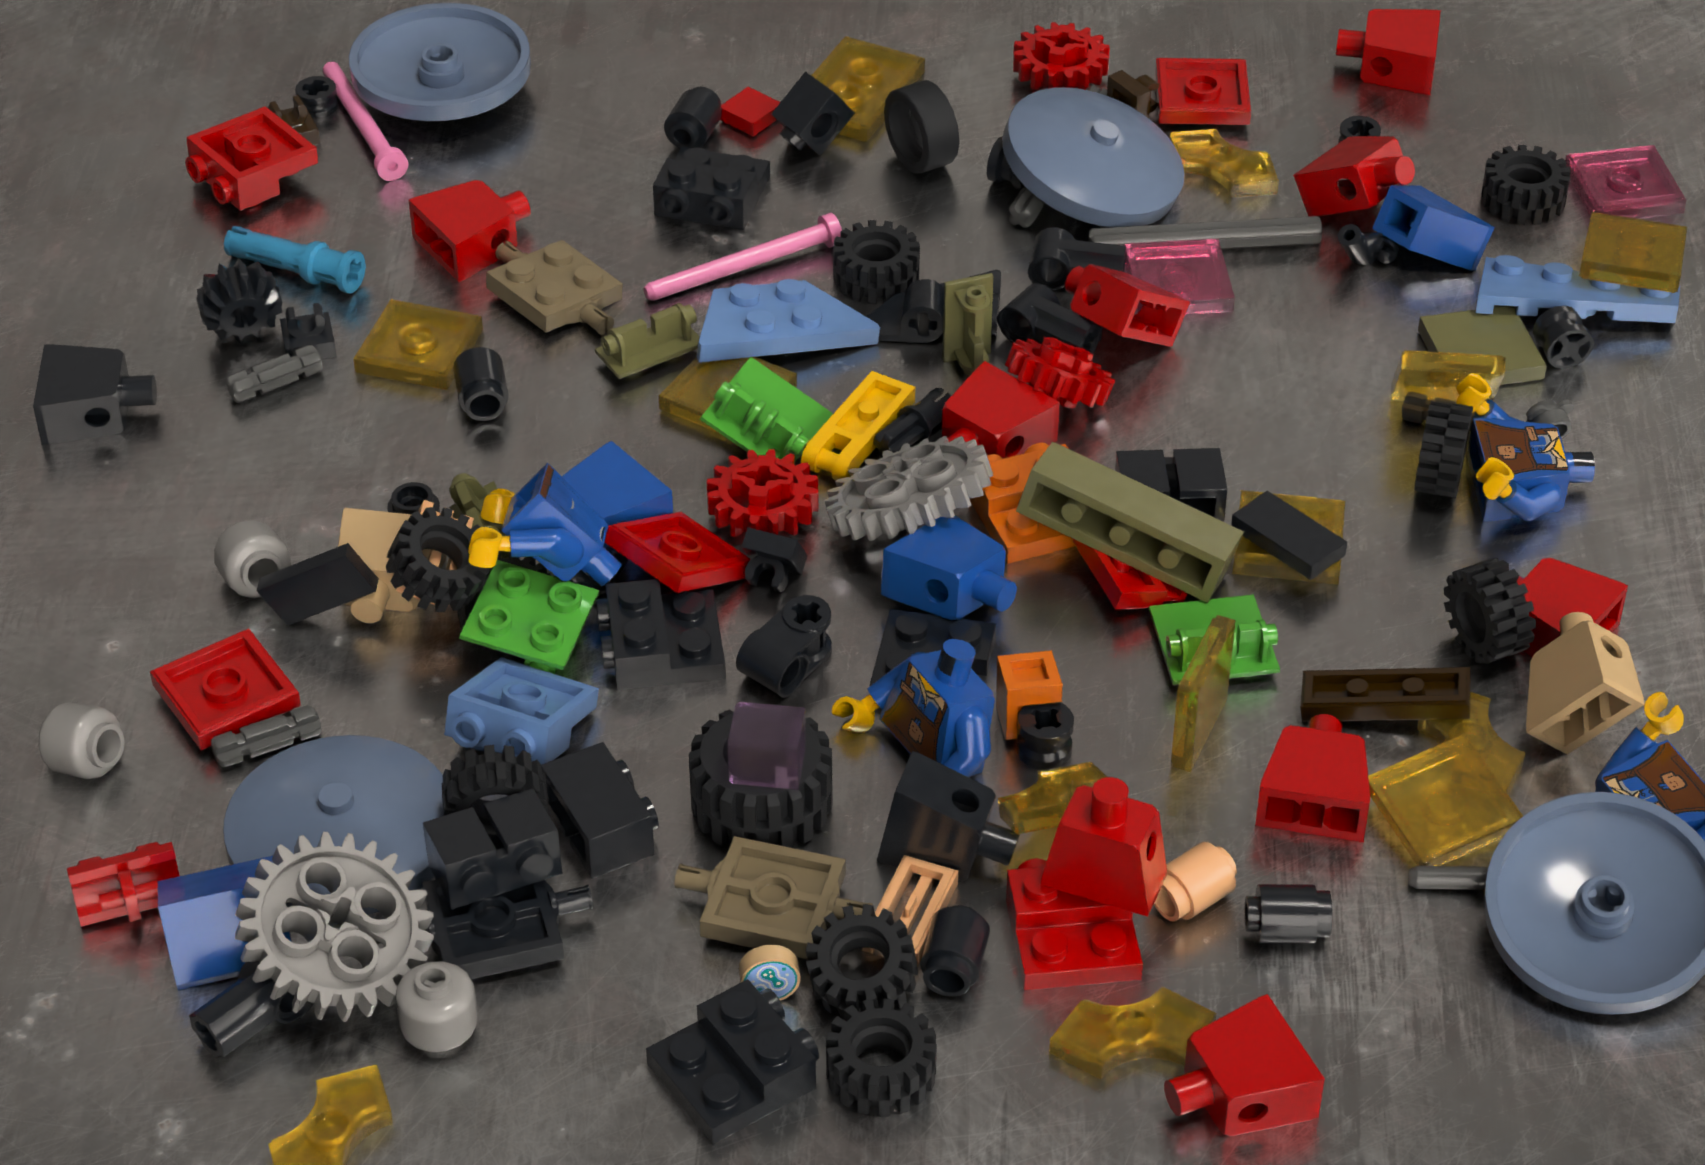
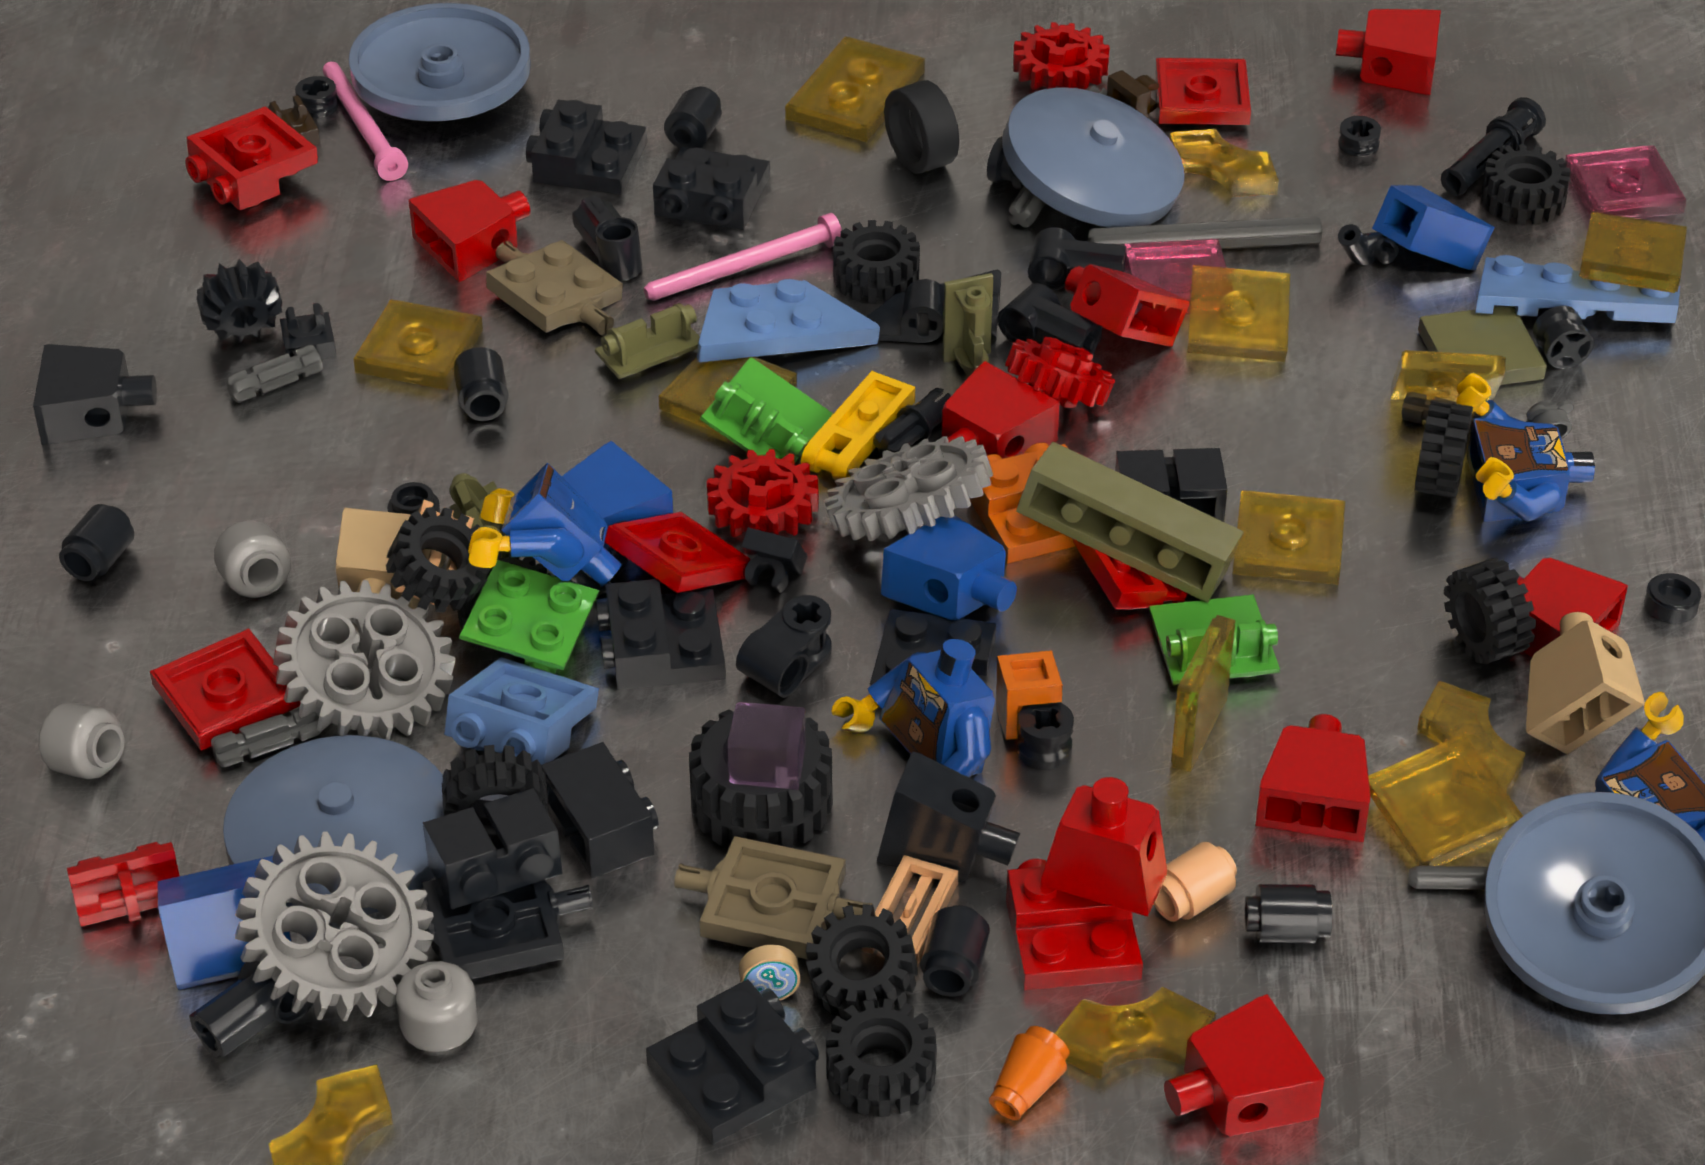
(96, 542): none -> black brick
(312, 261): dark azure pin -> none
(317, 584): black tile -> none
(317, 668): none -> light grey gear
(584, 150): none -> black plate
(610, 237): none -> black piece
(749, 111): red tile -> none
(811, 115): black brick -> none
(1029, 1071): none -> orange cone
(1046, 800): clear yellow tile -> none
(1239, 313): none -> clear yellow tile
(1289, 535): black tile -> none
(1368, 168): red torso -> none
(1387, 694): dark brown tile -> none
(1500, 132): none -> black pin
(1672, 598): none -> black tile

